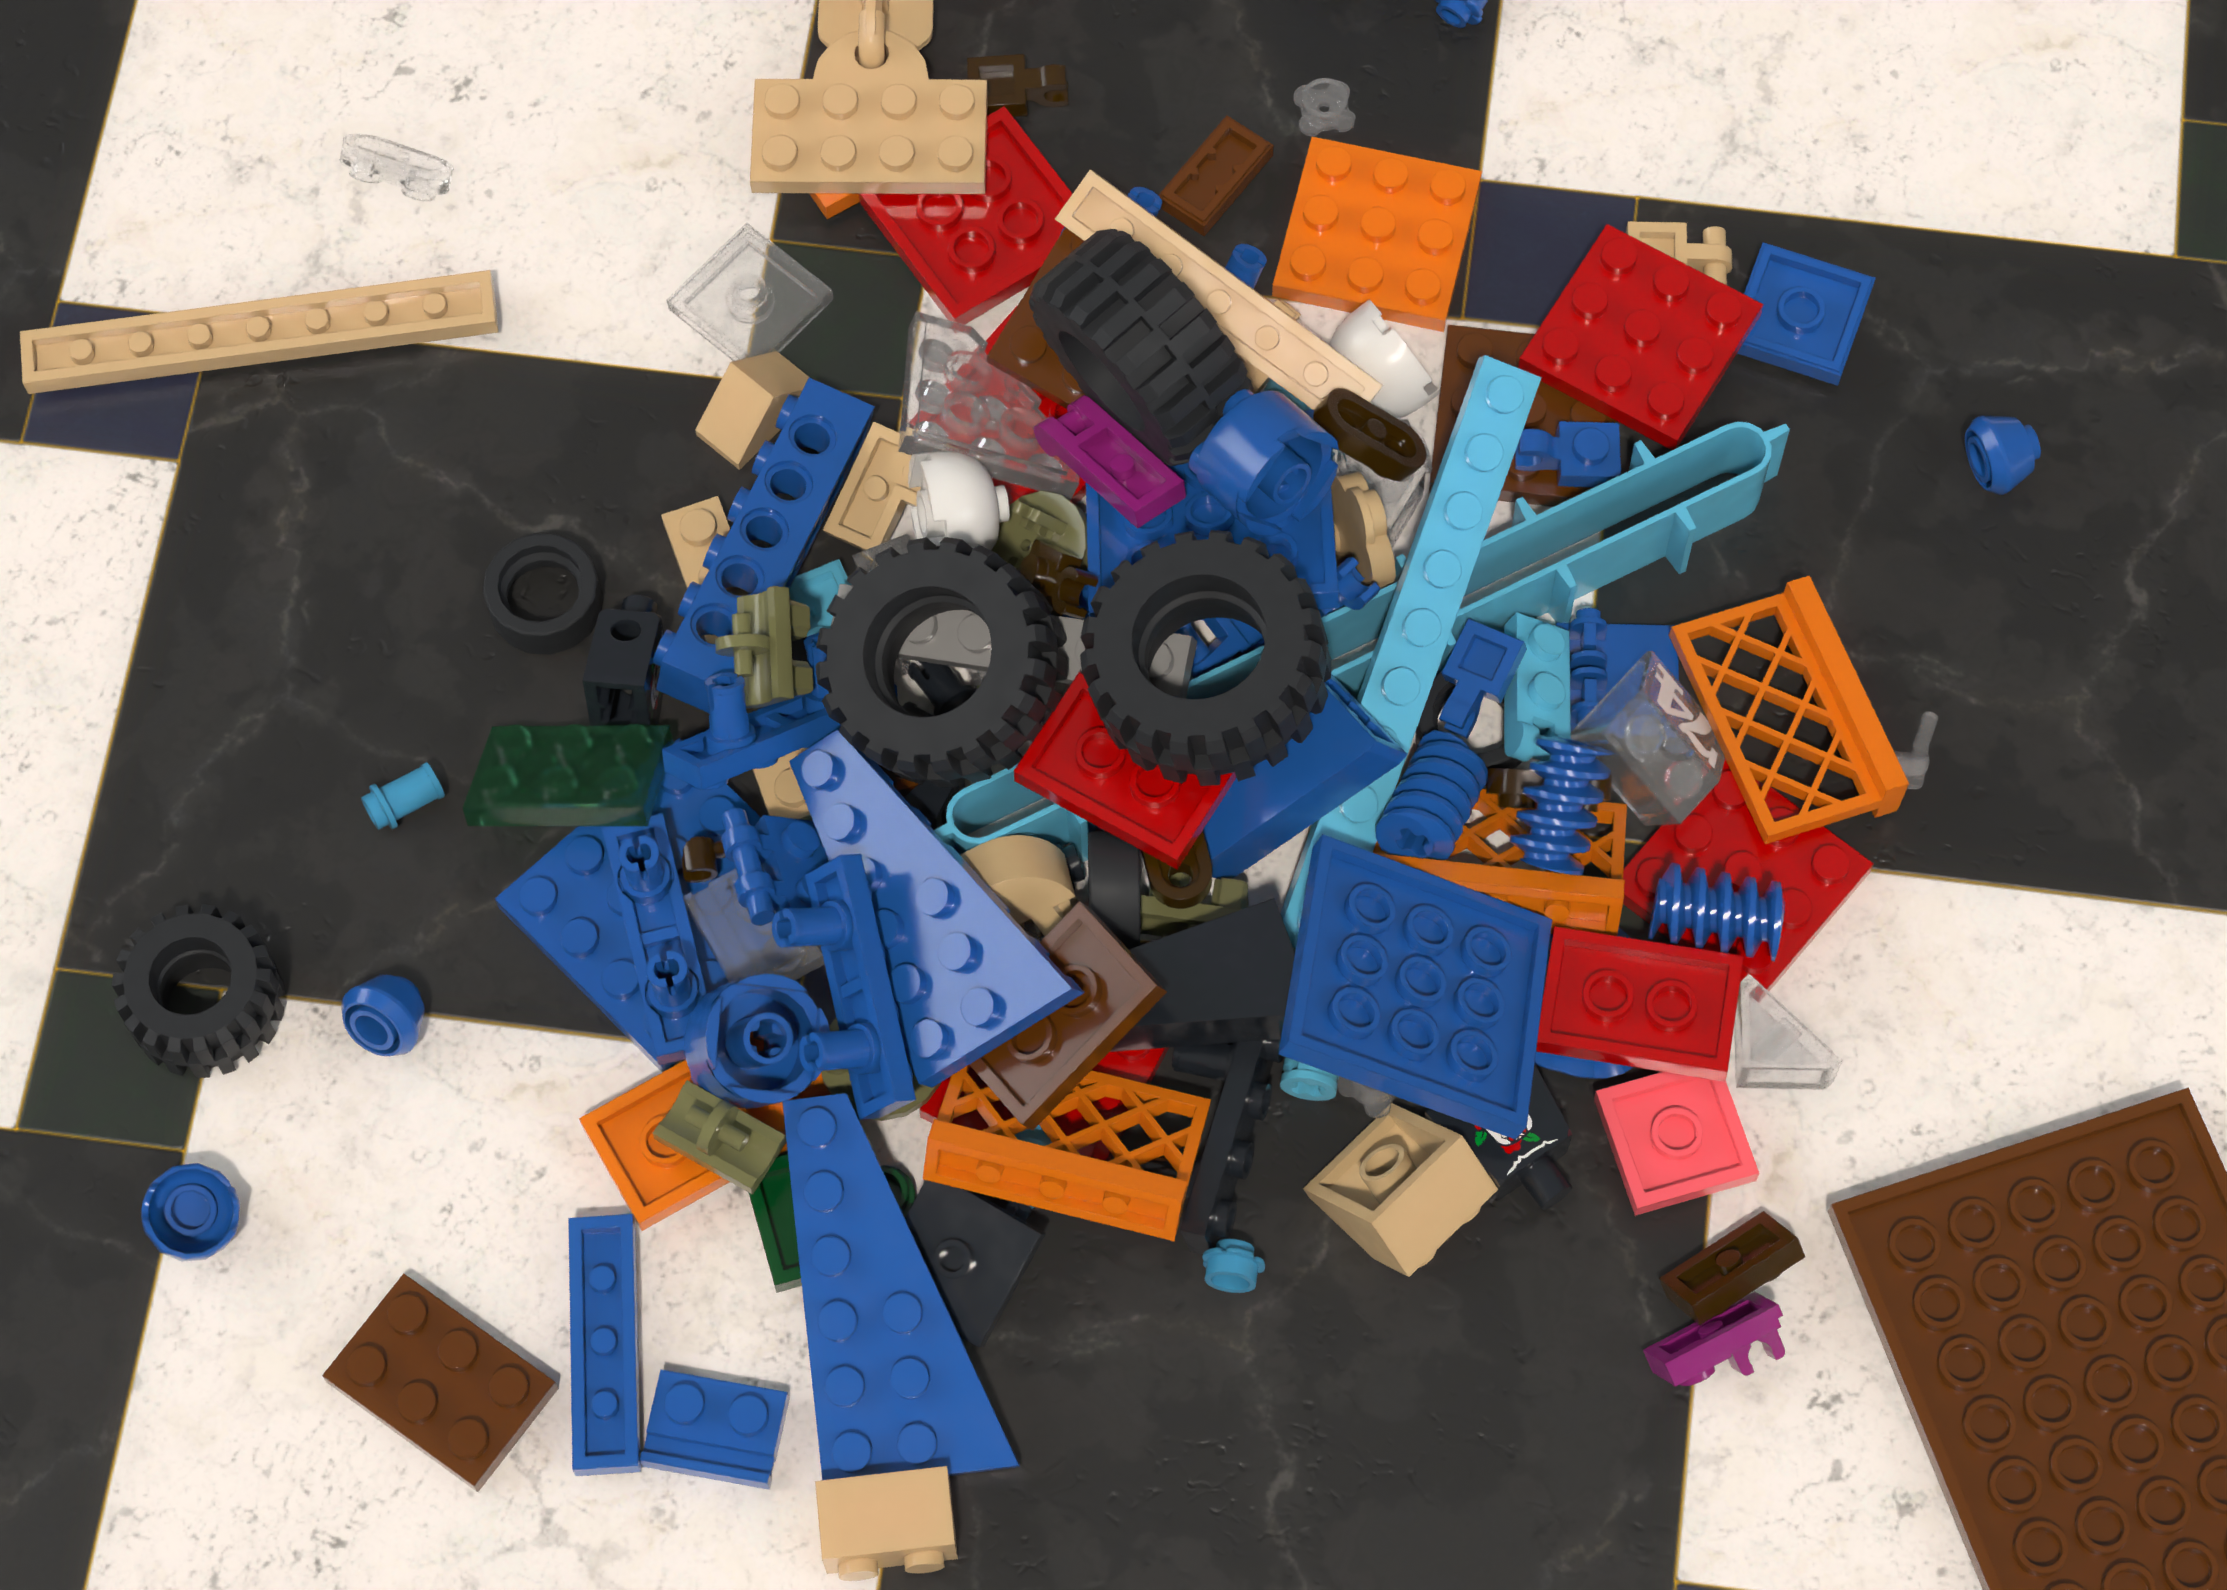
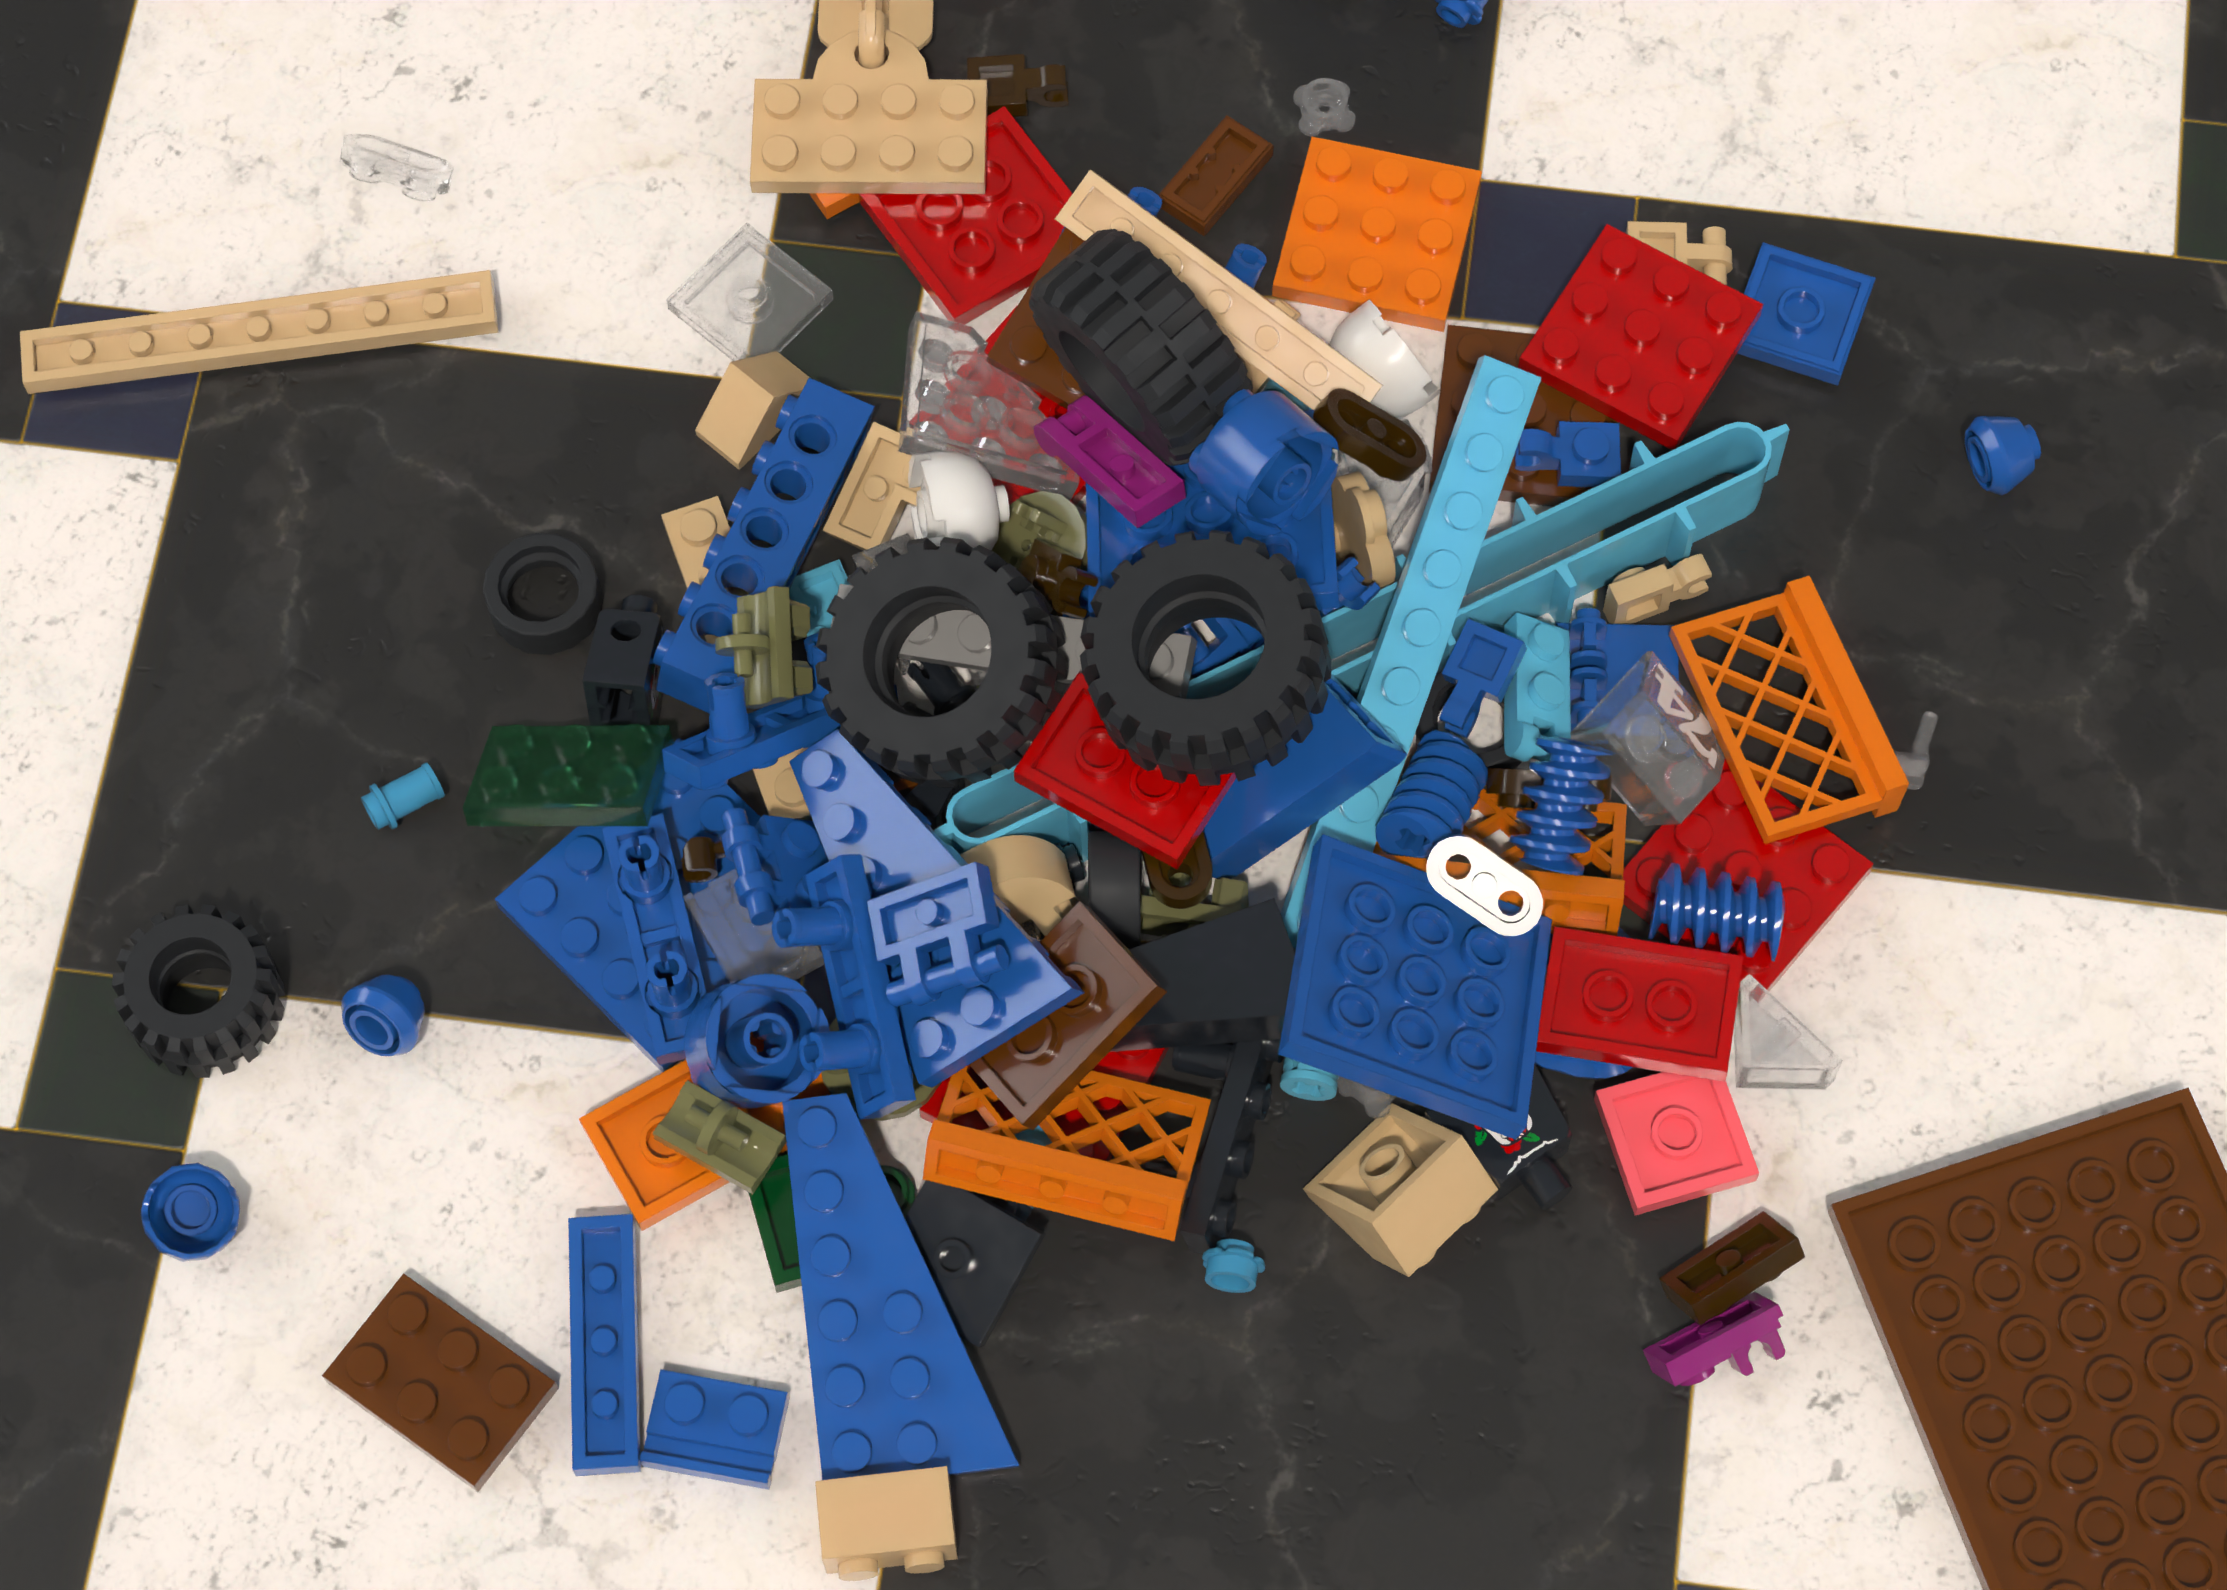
(931, 916): none -> plate
(1483, 885): none -> plate
(1645, 593): none -> tan plate

